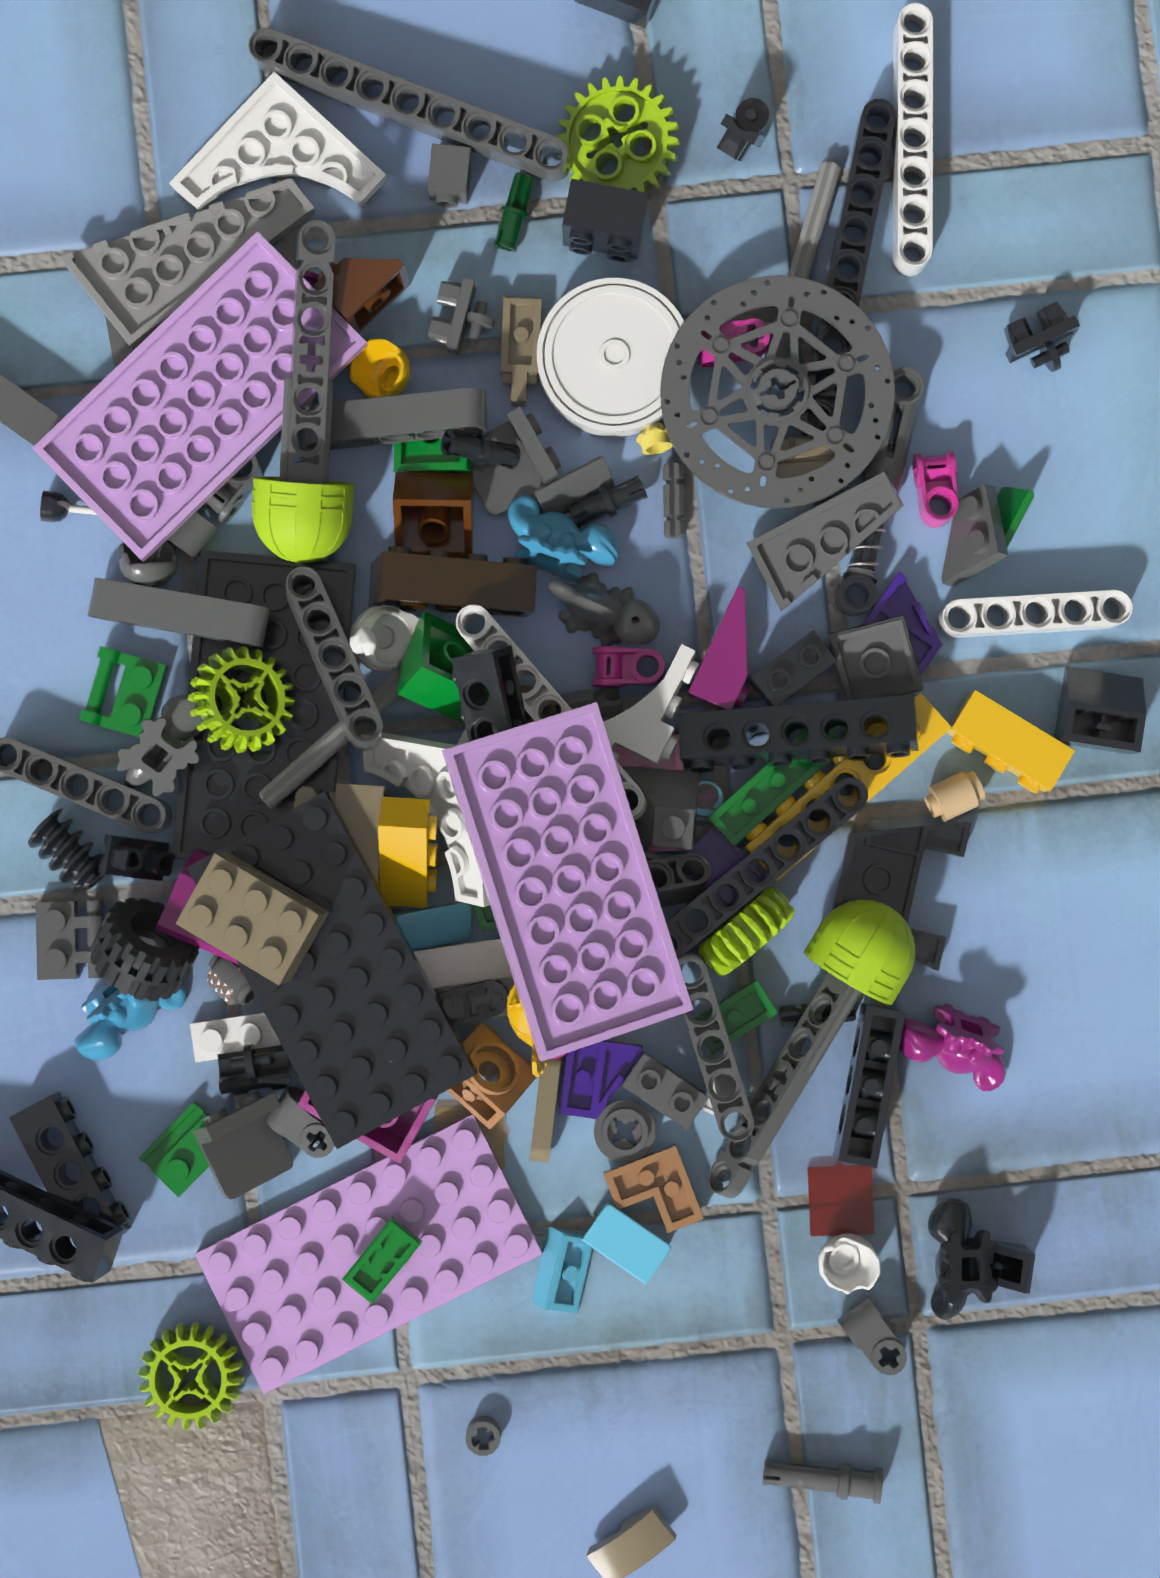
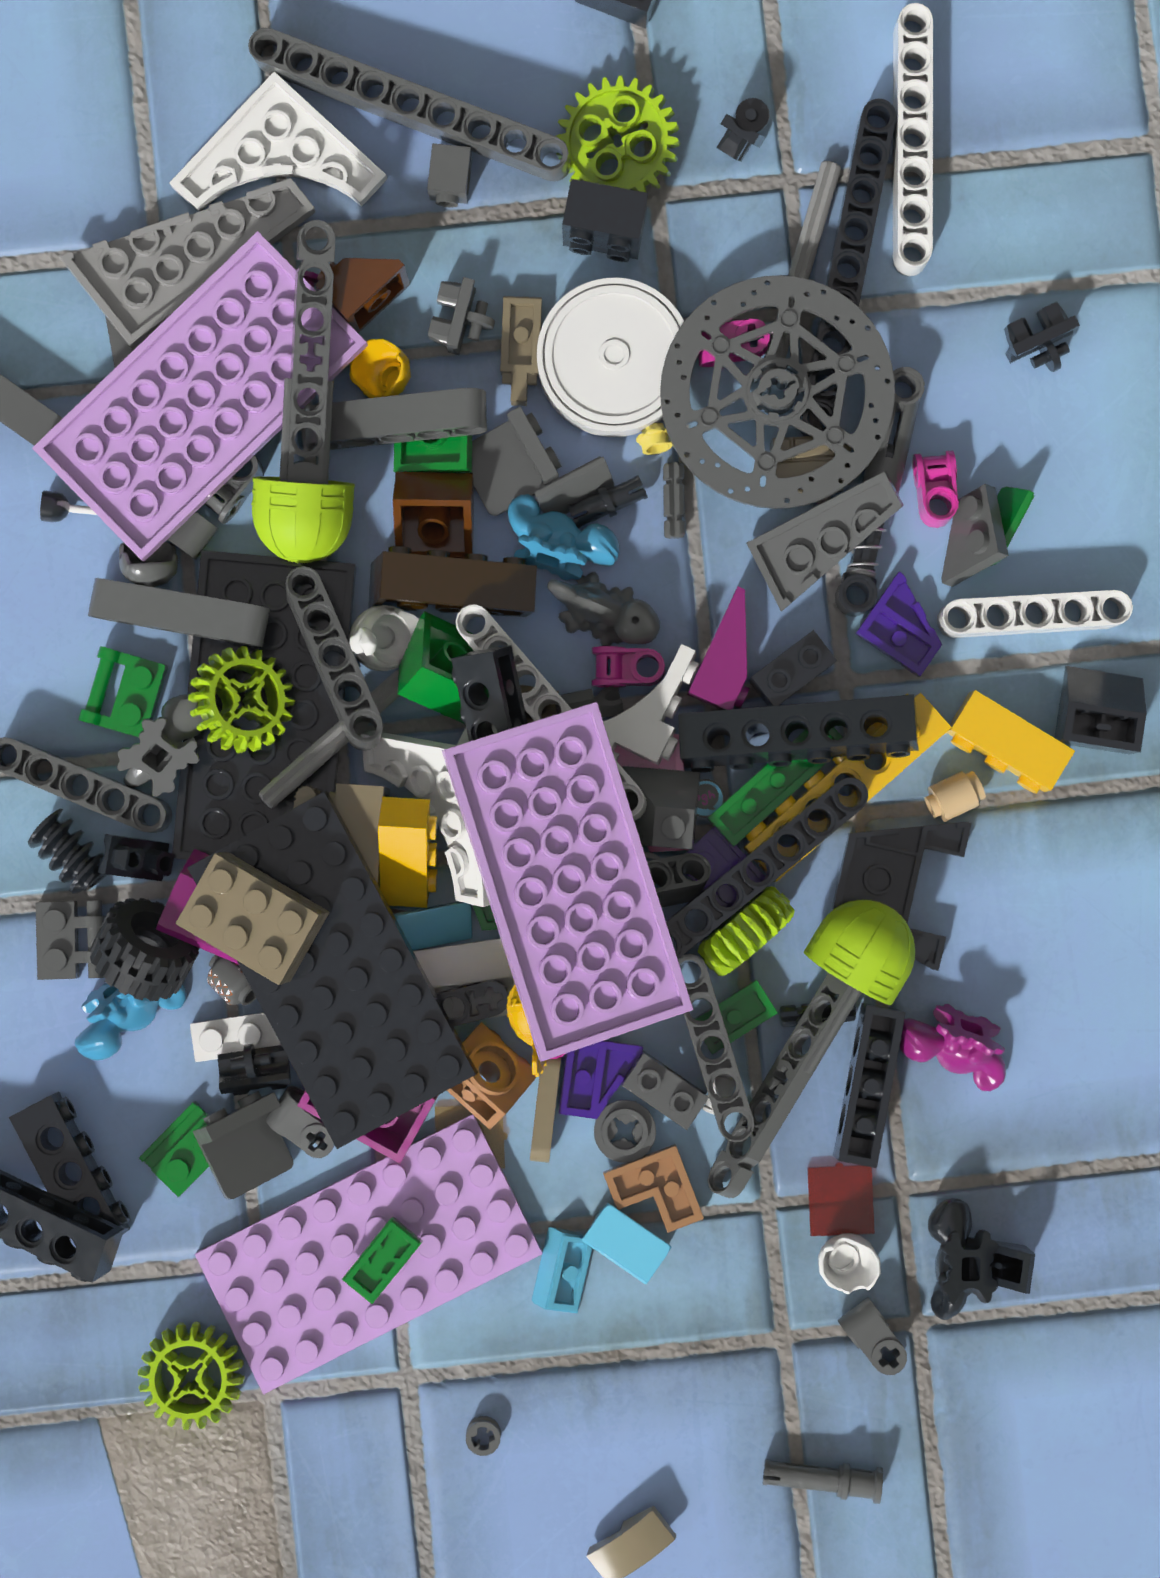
(480, 449): black pin -> none
(514, 213): dark green axle -> none
(876, 659): dark grey tile -> none

